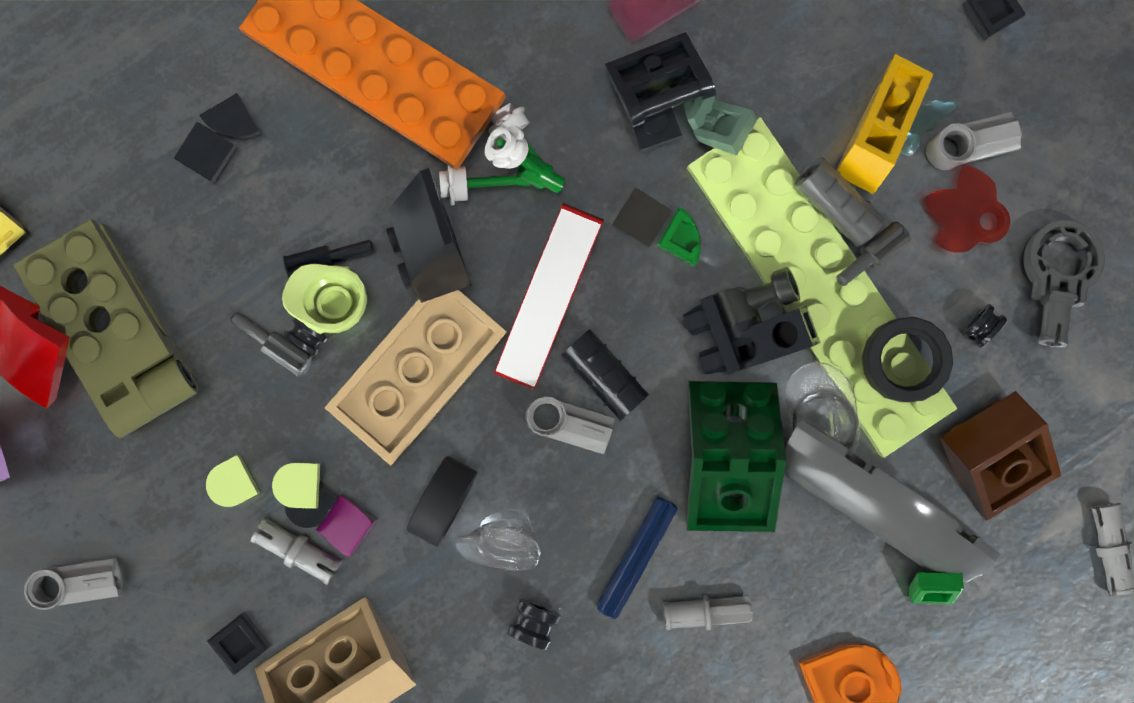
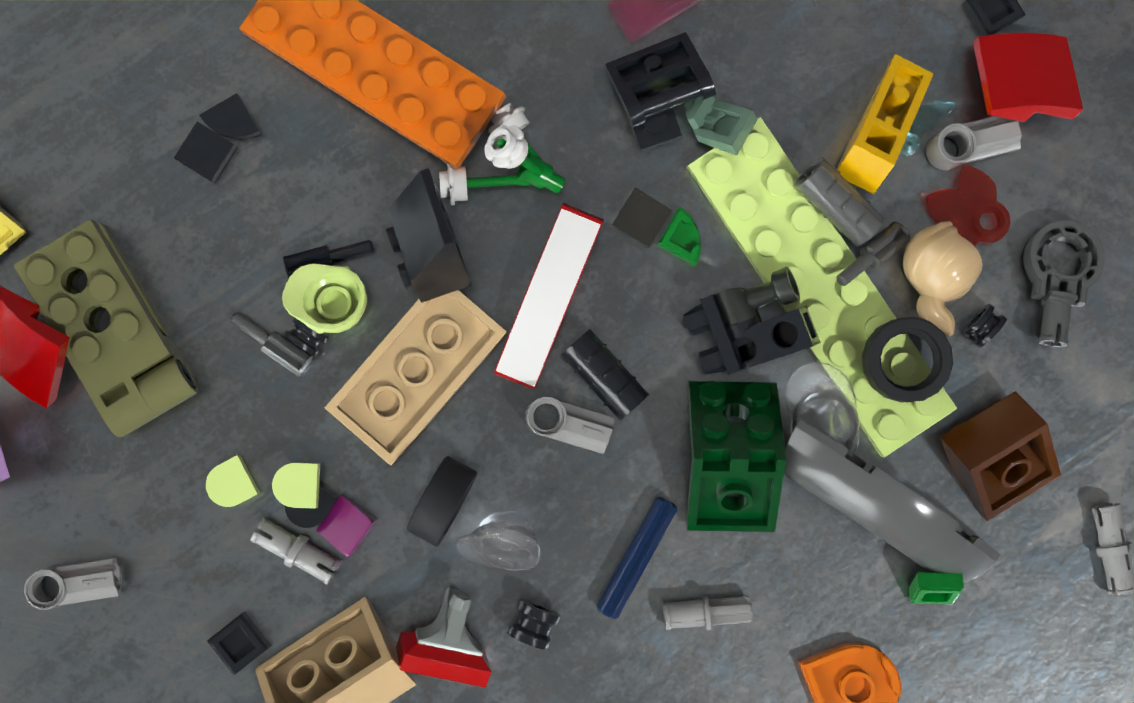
(445, 646): none -> piece
(941, 270): none -> tan hair
(1027, 75): none -> red slope

